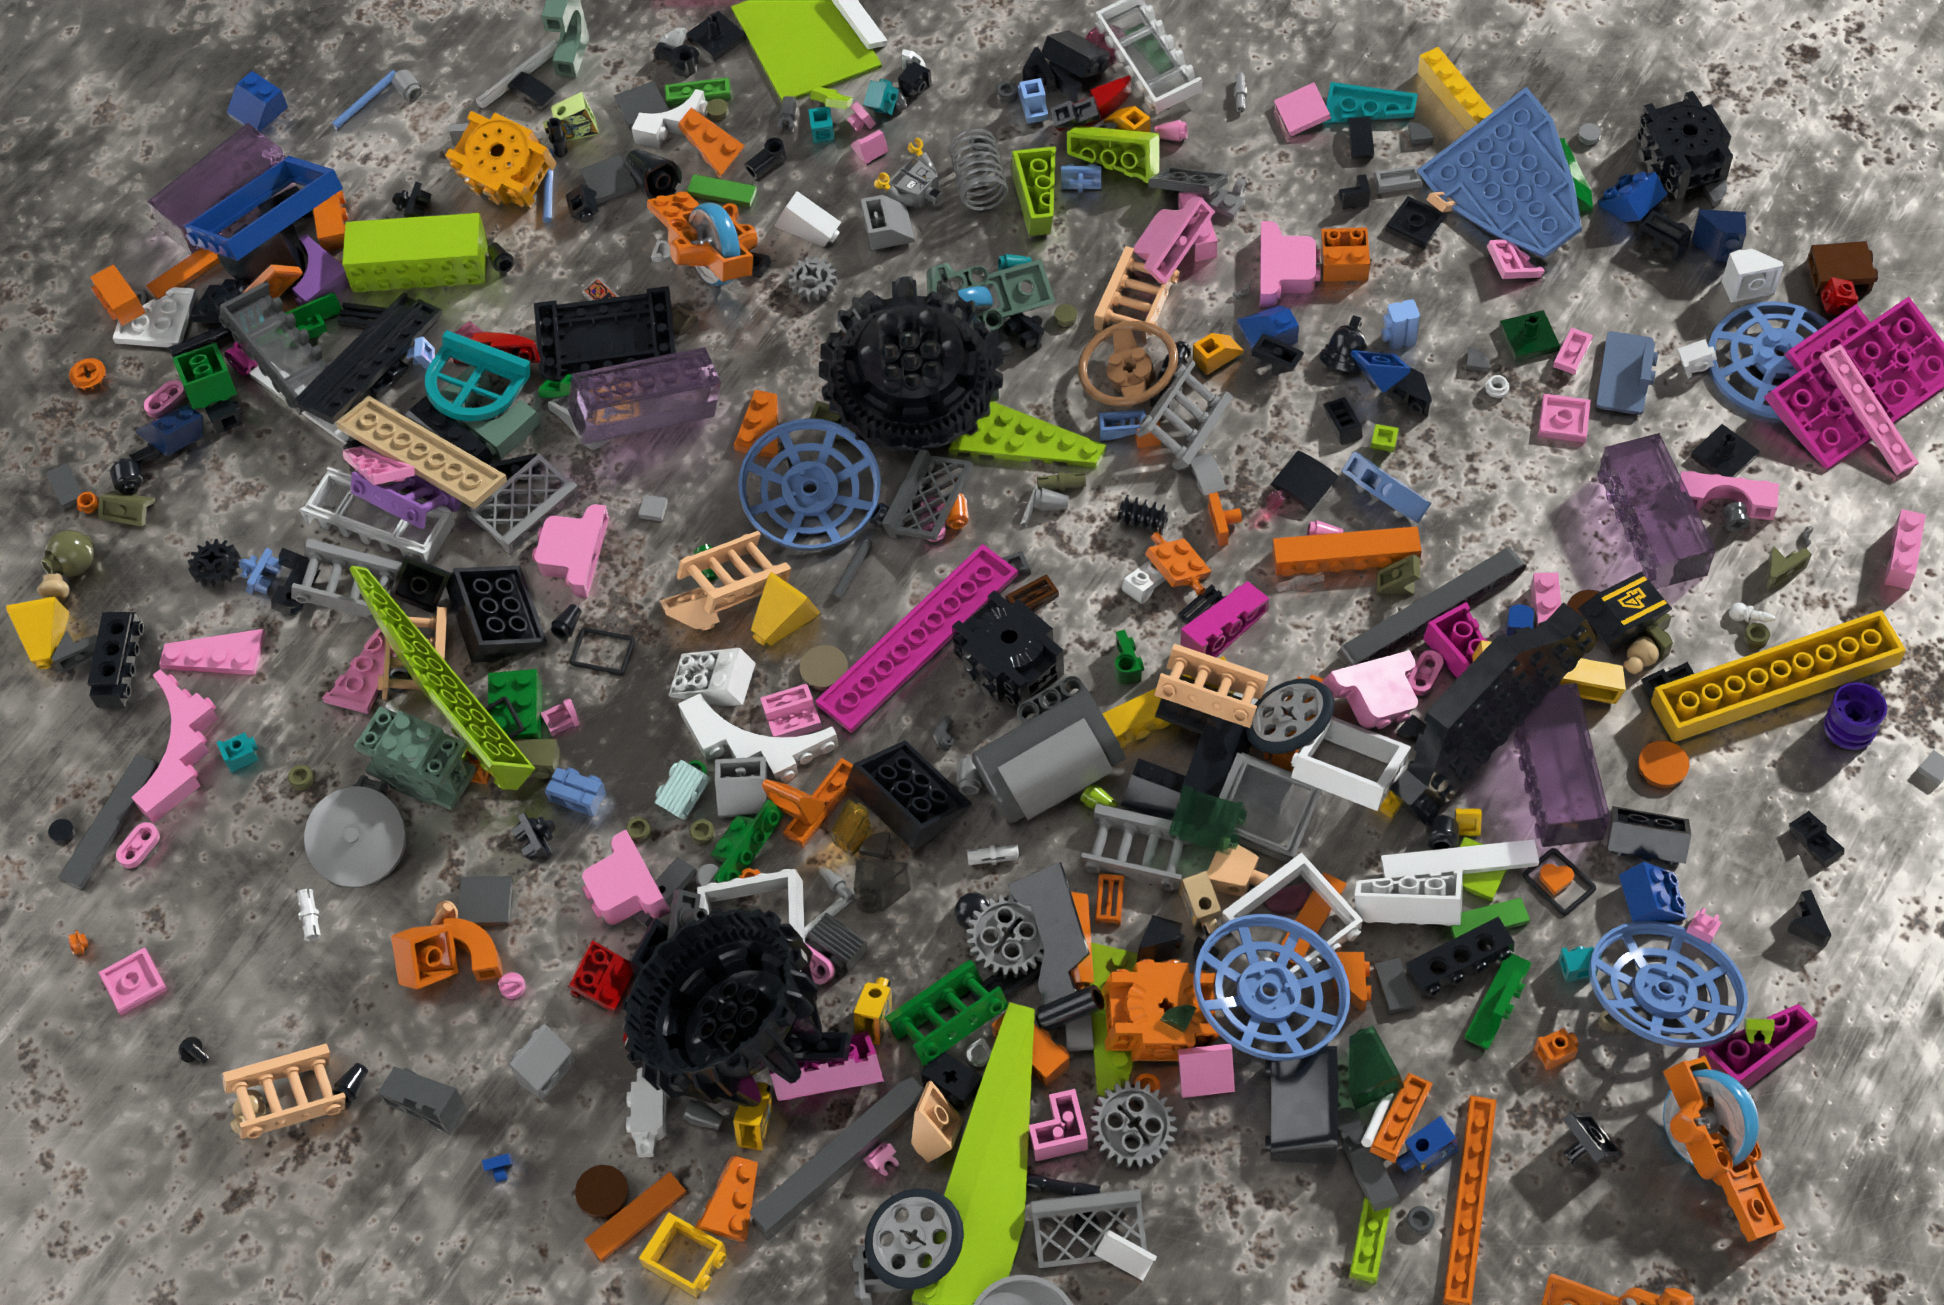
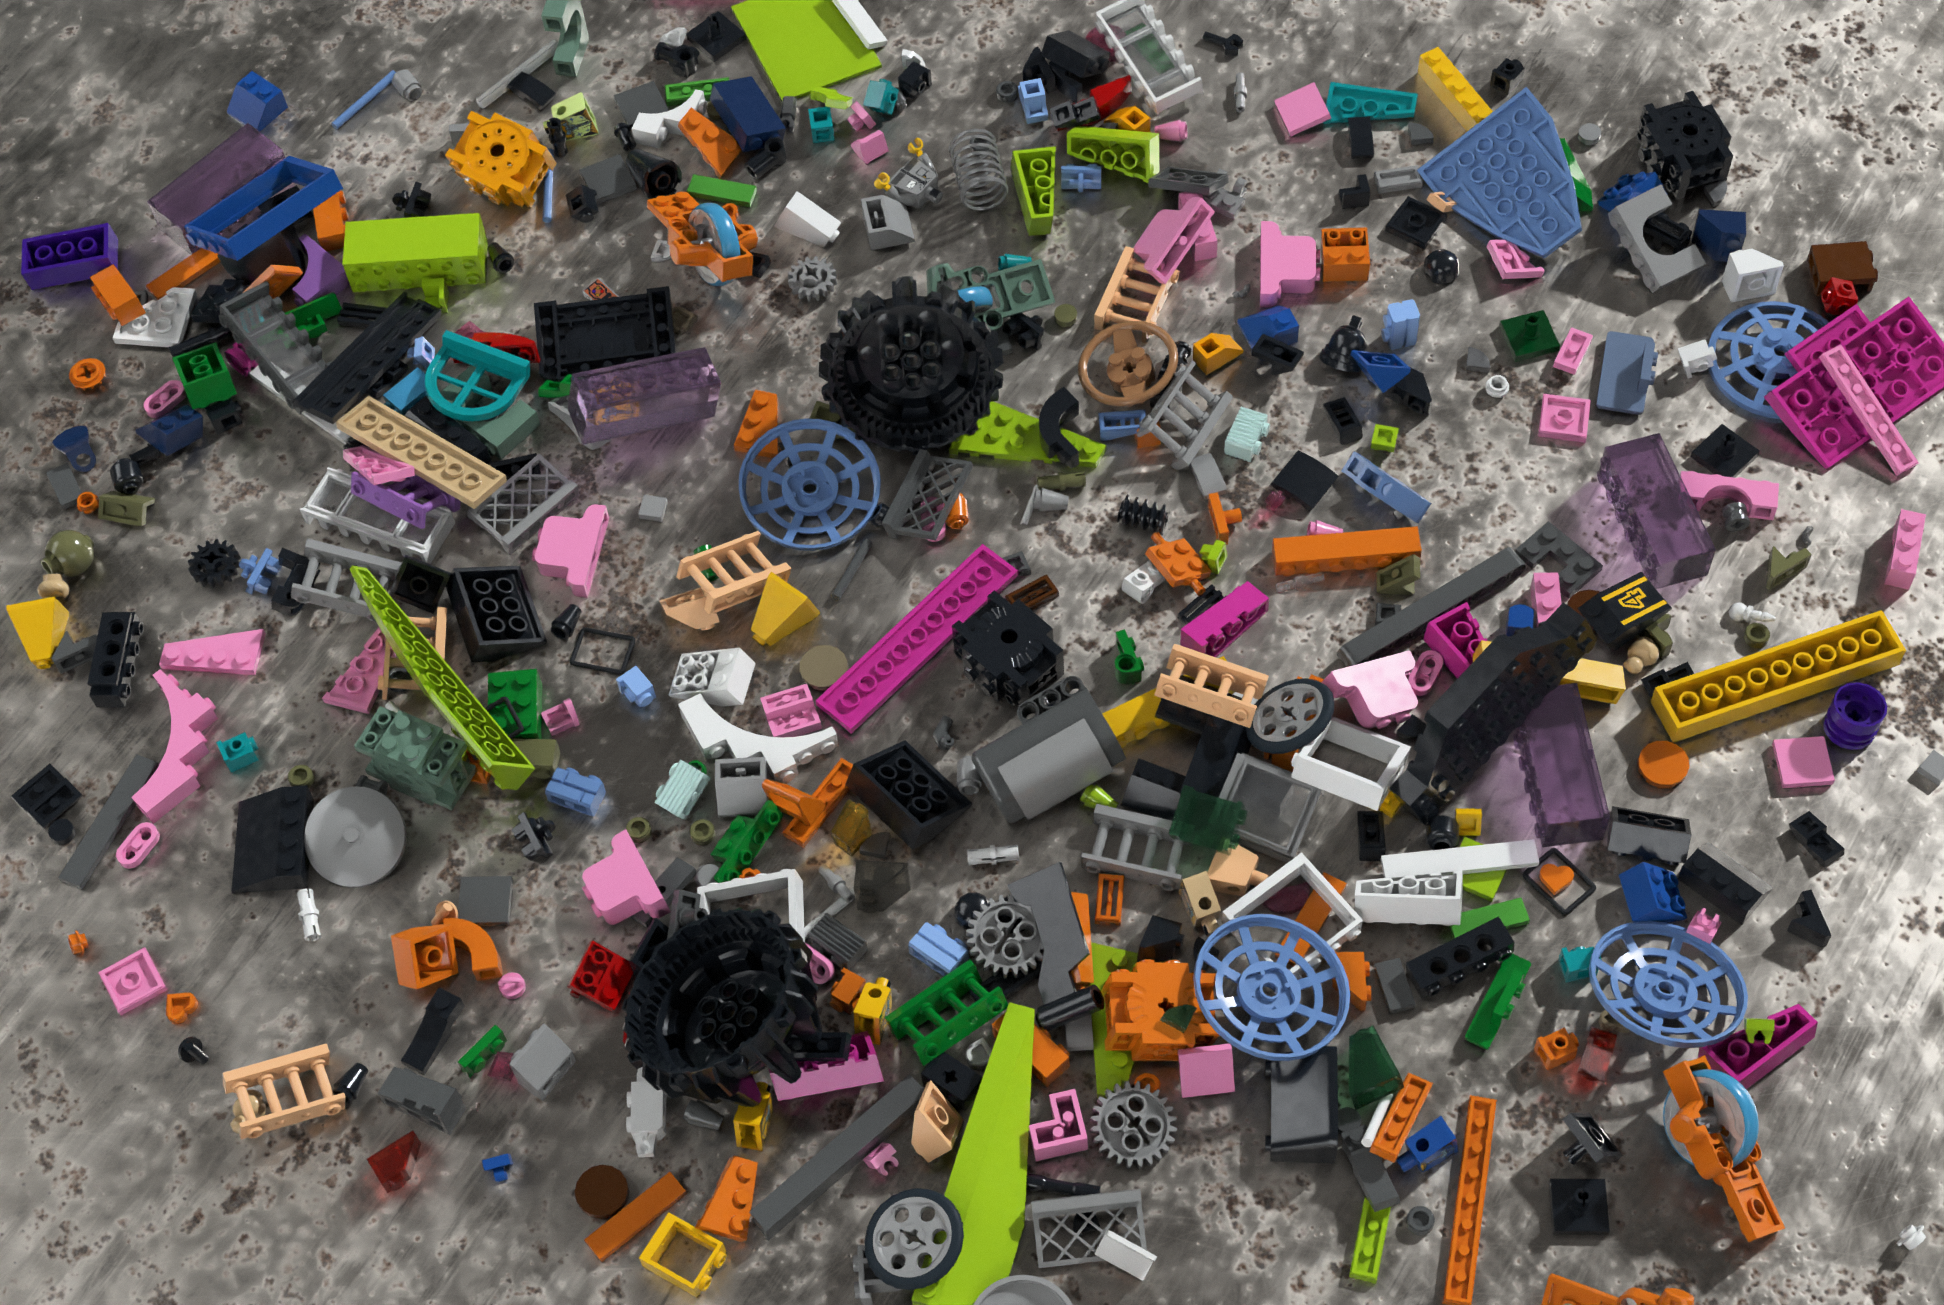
(46, 796): none -> black slope
(68, 255): none -> dark purple brick
(73, 443): none -> dark blue piece
(179, 1006): none -> orange tile
(271, 841): none -> black slope
(396, 1162): none -> clear red slope
(406, 392): none -> dark azure brick
(433, 1030): none -> black slope
(436, 293): none -> lime panel
(482, 1051): none -> green plate
(500, 1067): none -> clear pink plate
(622, 131): none -> black pin
(636, 687): none -> light blue brick
(746, 112): none -> dark blue brick
(846, 991): none -> orange brick
(937, 949): none -> light blue brick
(1055, 413): none -> black arch
(1214, 555): none -> lime tile
(1227, 43): none -> black bar
(1246, 434): none -> light aqua brick
(1371, 835): none -> black slope
(1385, 611): none -> dark grey tile
(1442, 266): none -> black hair
(1509, 71): none -> black brick
(1577, 563): none -> dark grey plate
(1579, 1206): none -> black tile
(1597, 1054): none -> clear red slope
(1655, 268): none -> light grey arch
(1724, 882): none -> black slope
(1803, 762): none -> bright pink tile
(1911, 1236): none -> white plate

